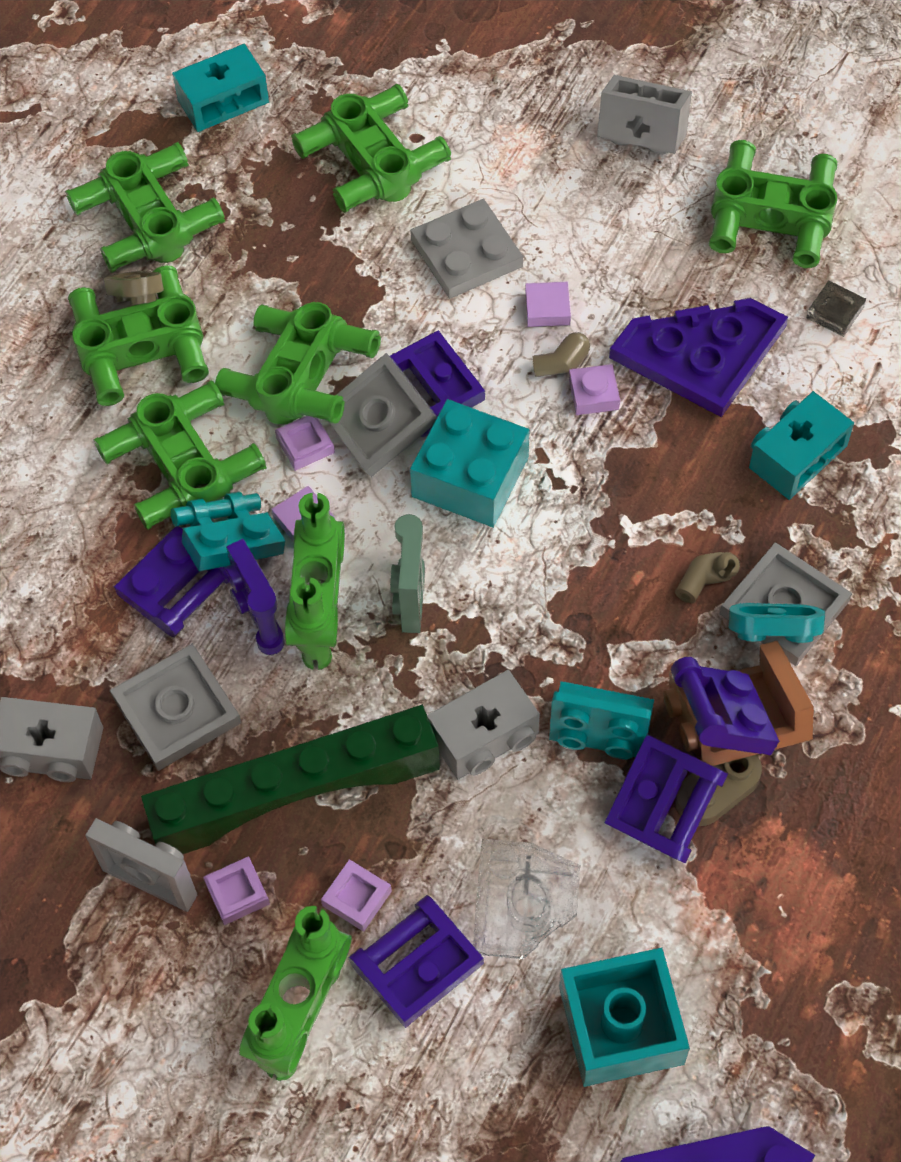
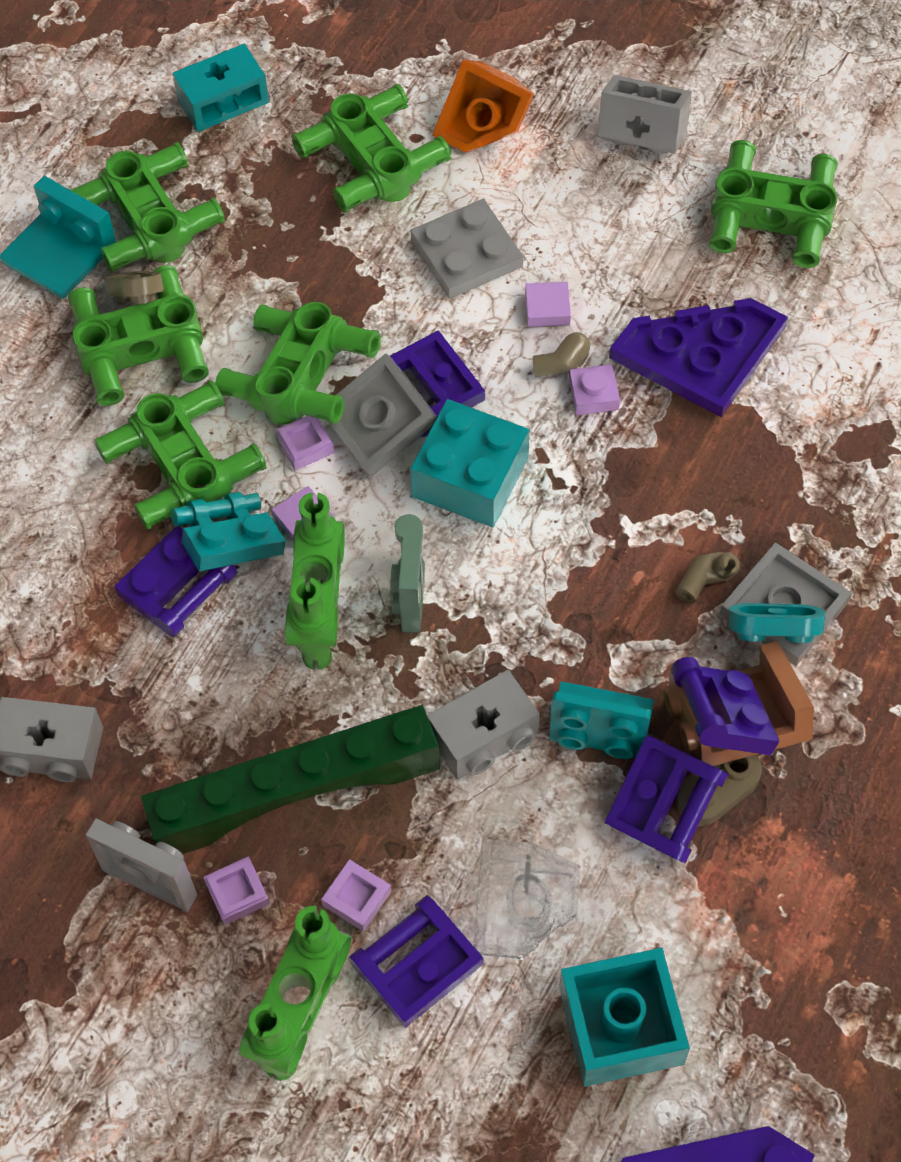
(61, 241): none -> teal bracket
(175, 706): light grey plate -> none
(254, 595): dark purple plate -> none
(482, 107): none -> orange slope
(800, 444): teal brick -> none
(836, 308): clear smoke tile -> none

